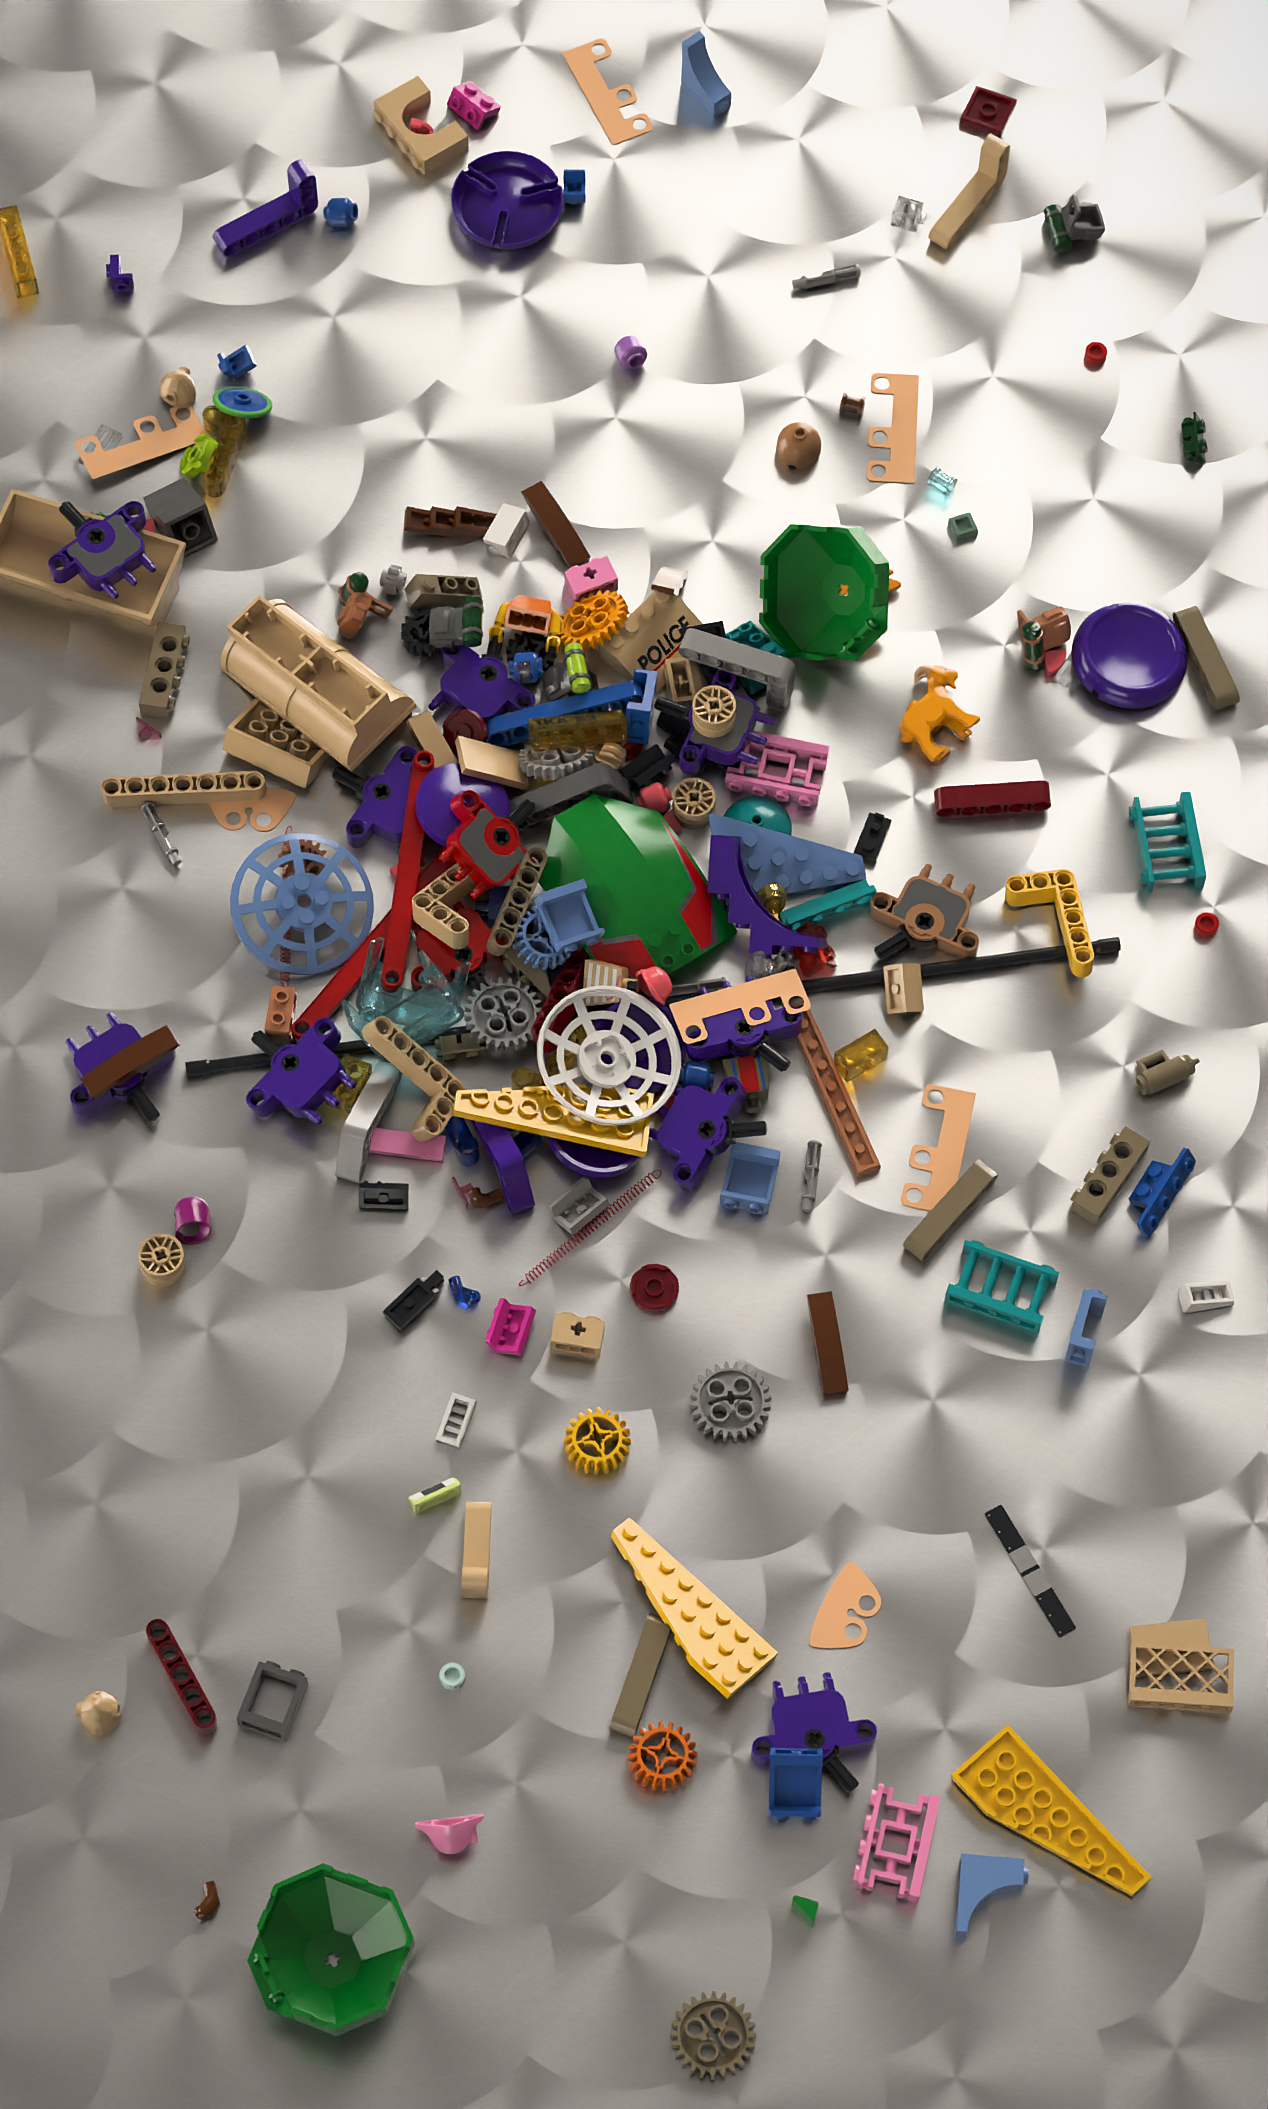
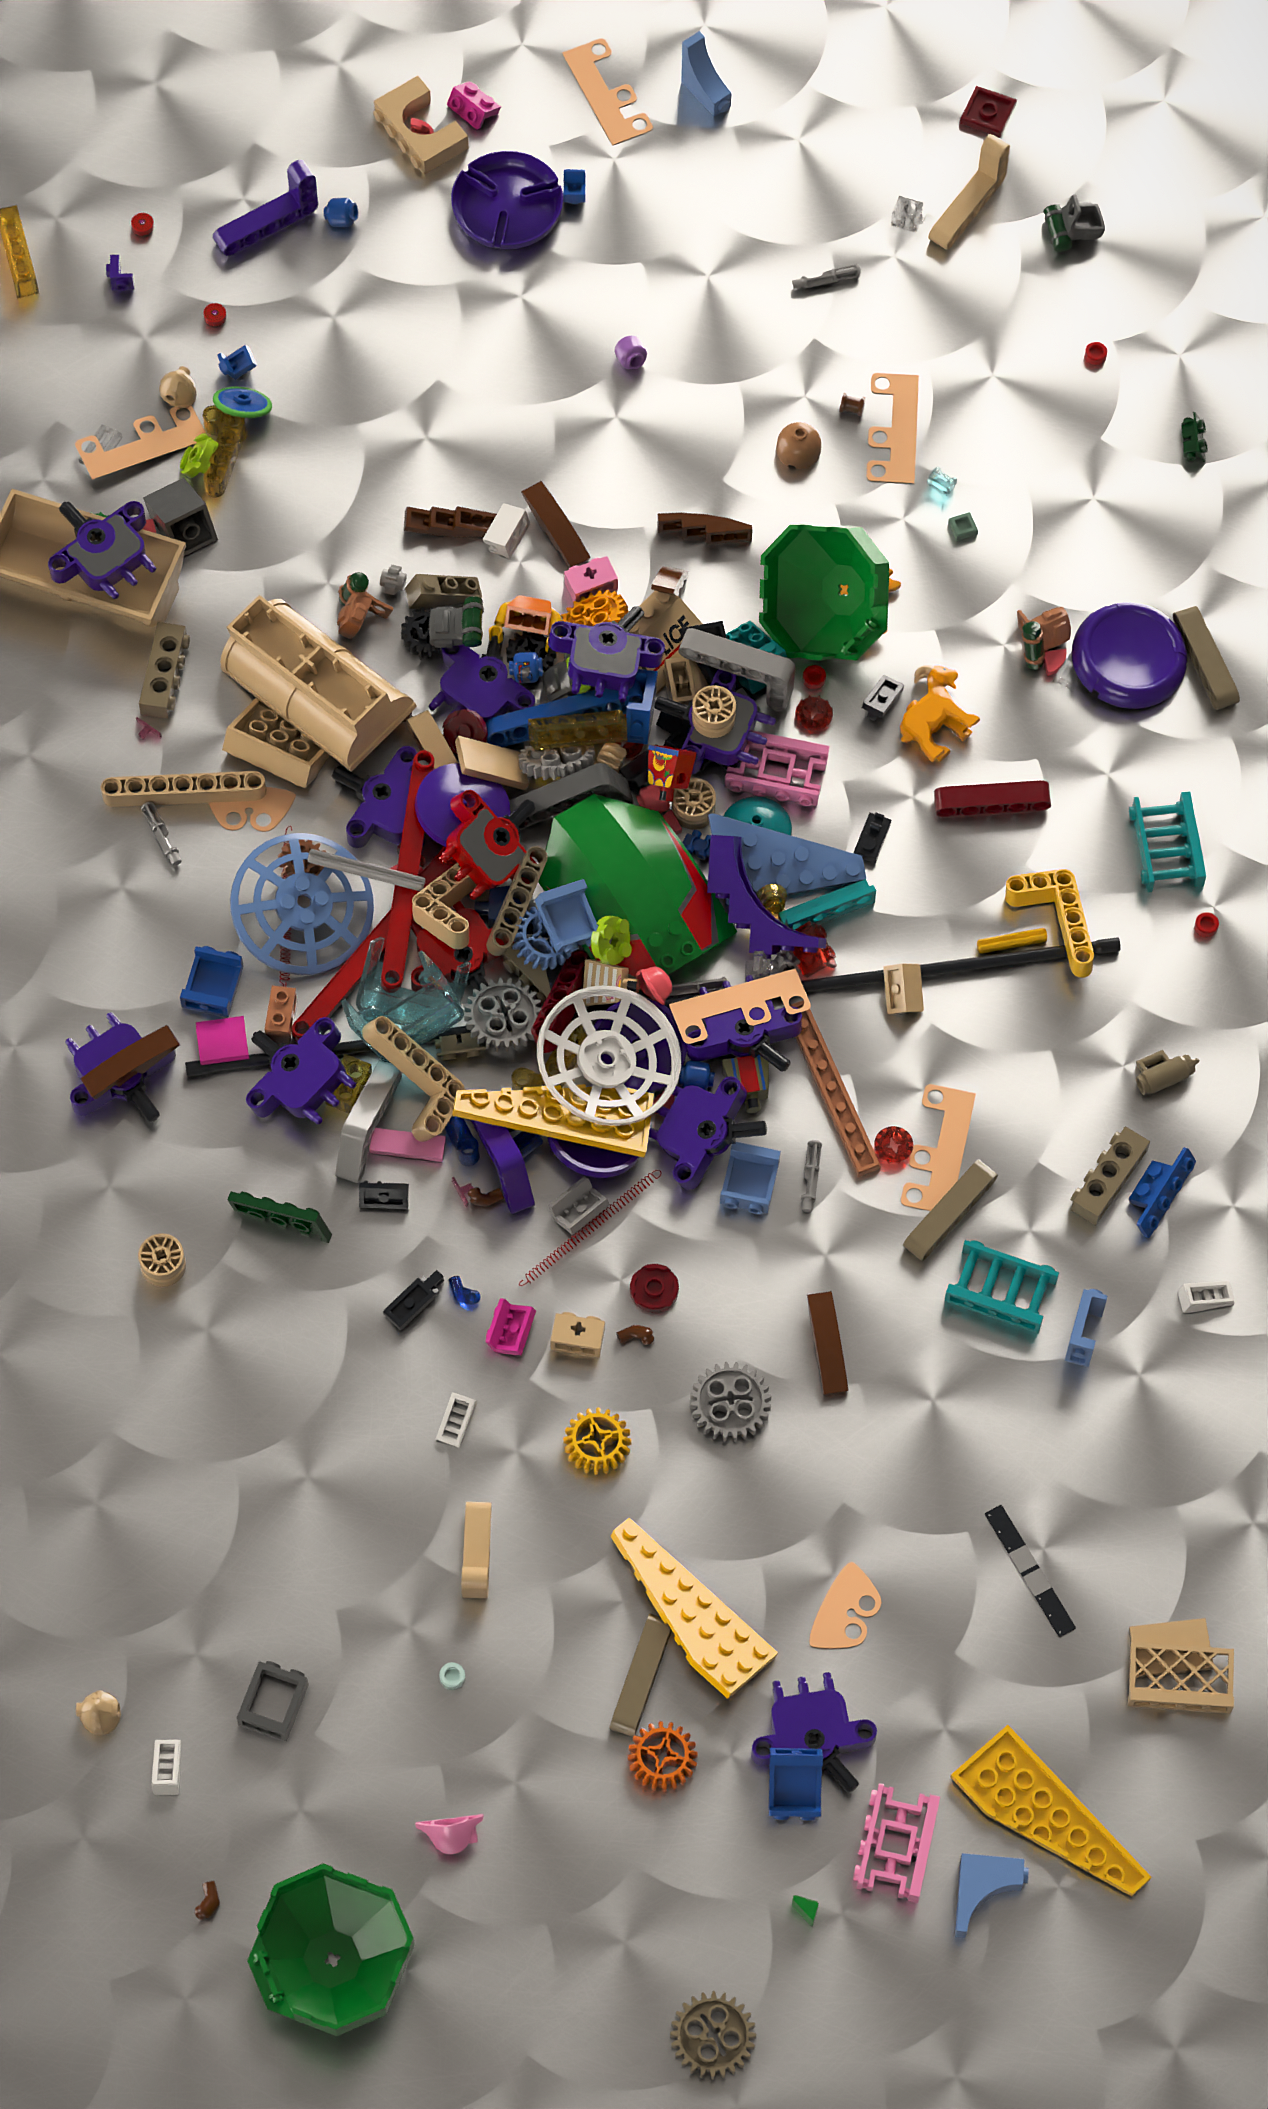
(142, 224): none -> red tile
(166, 1783): none -> white slope
(180, 1665): dark red beam -> none
(192, 1210): magenta helmet -> none
(212, 981): none -> blue panel
(215, 314): none -> red tile
(222, 1040): none -> dark pink slope
(281, 1214): none -> dark green wing
(366, 870): none -> light grey axle
(435, 1495): yellowish green slope -> none
(606, 653): none -> dark purple piece
(611, 928): none -> lime plate
(636, 1331): none -> reddish brown arm
(669, 769): none -> red torso
(696, 845): none -> blue piece
(713, 528): none -> reddish brown slope
(814, 677): none -> red tile
(820, 719): none -> clear red gear
(861, 1055): clear yellow brick -> none
(882, 697): none -> plate
(899, 1136): none -> clear red gear
(928, 905): piece -> none
(1012, 940): none -> yellow axle

